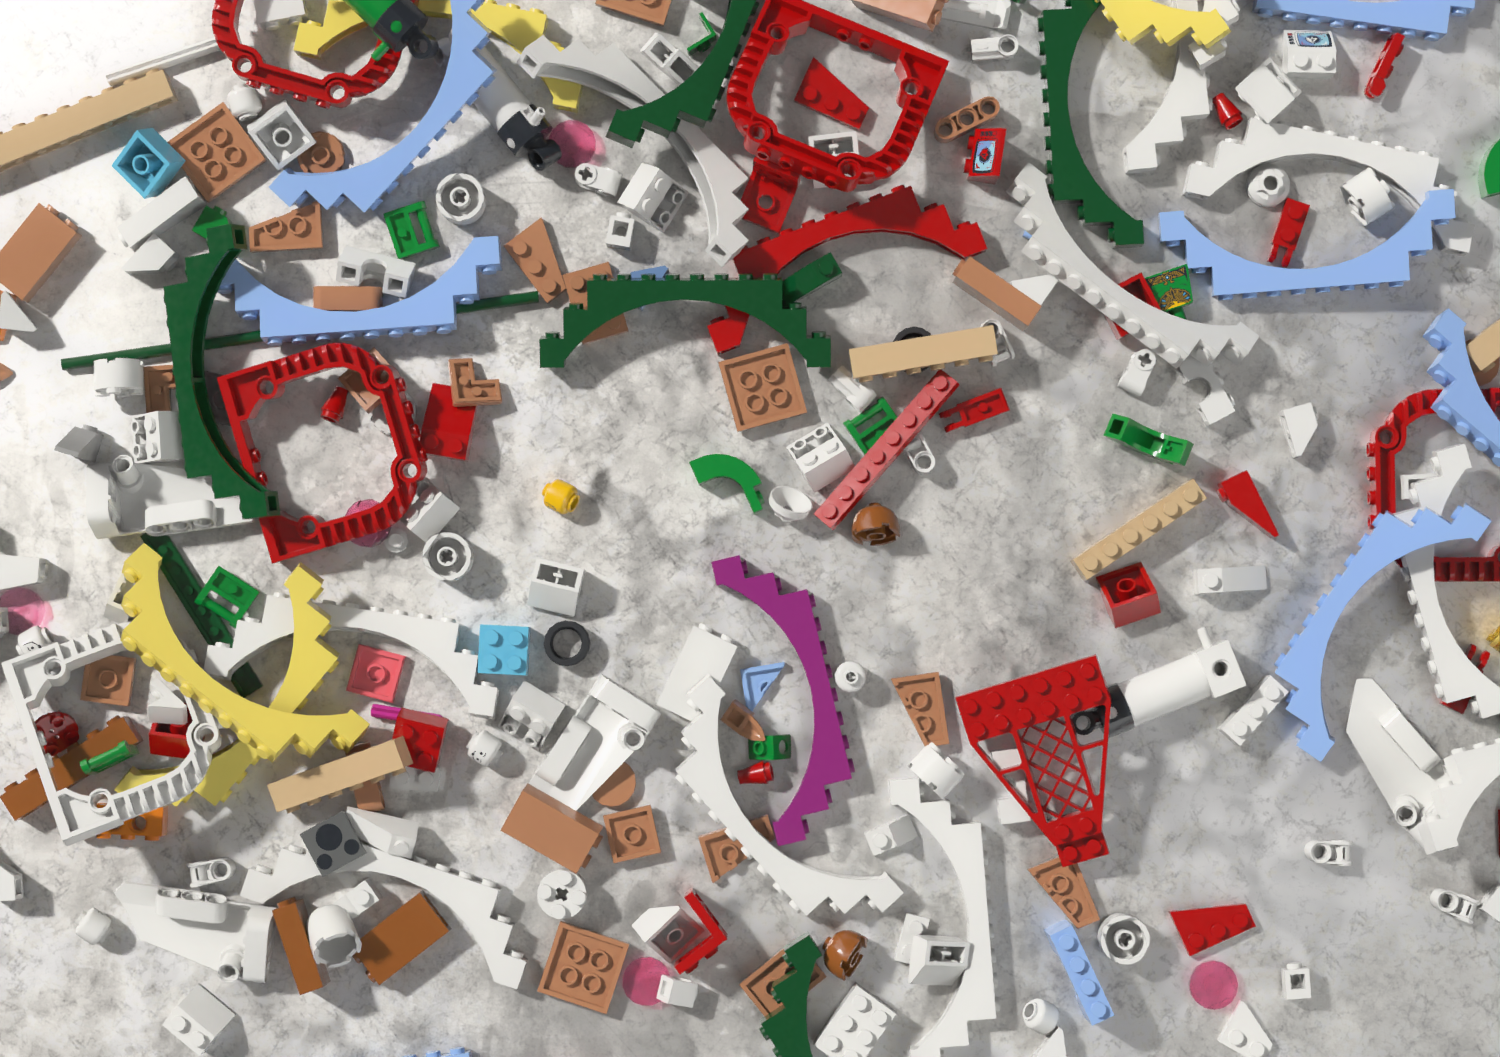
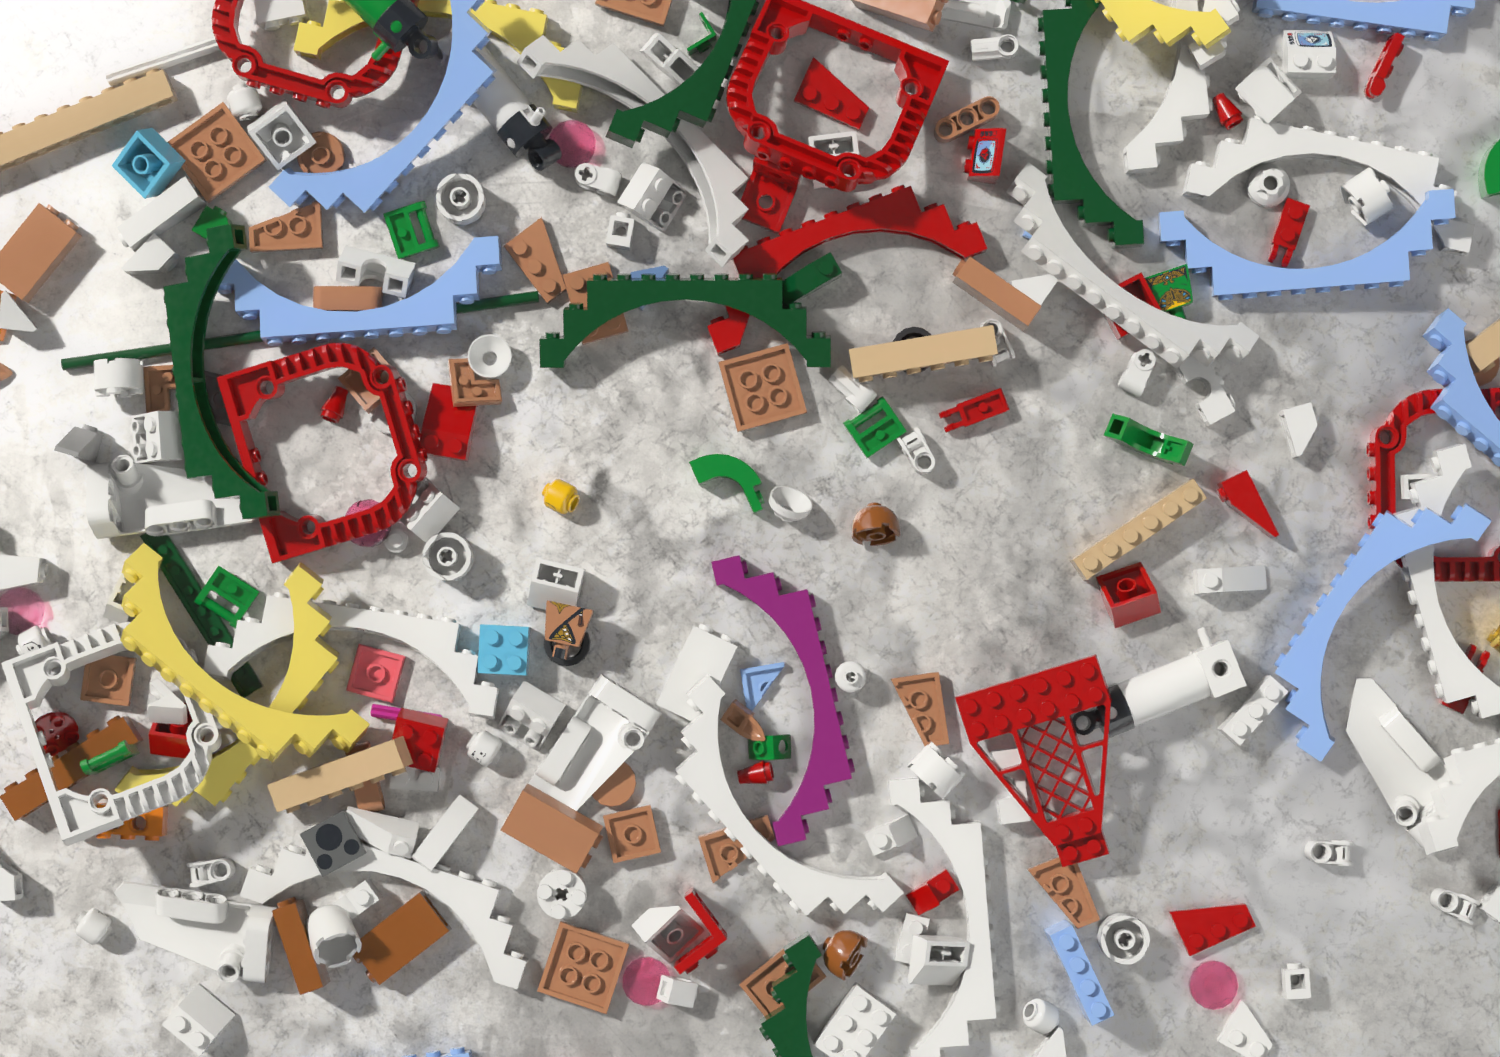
(445, 833): none -> white slope
(486, 344): none -> white piece
(565, 626): none -> nougat torso
(821, 457): white slope -> none
(886, 449): plate -> none
(932, 892): none -> red slope

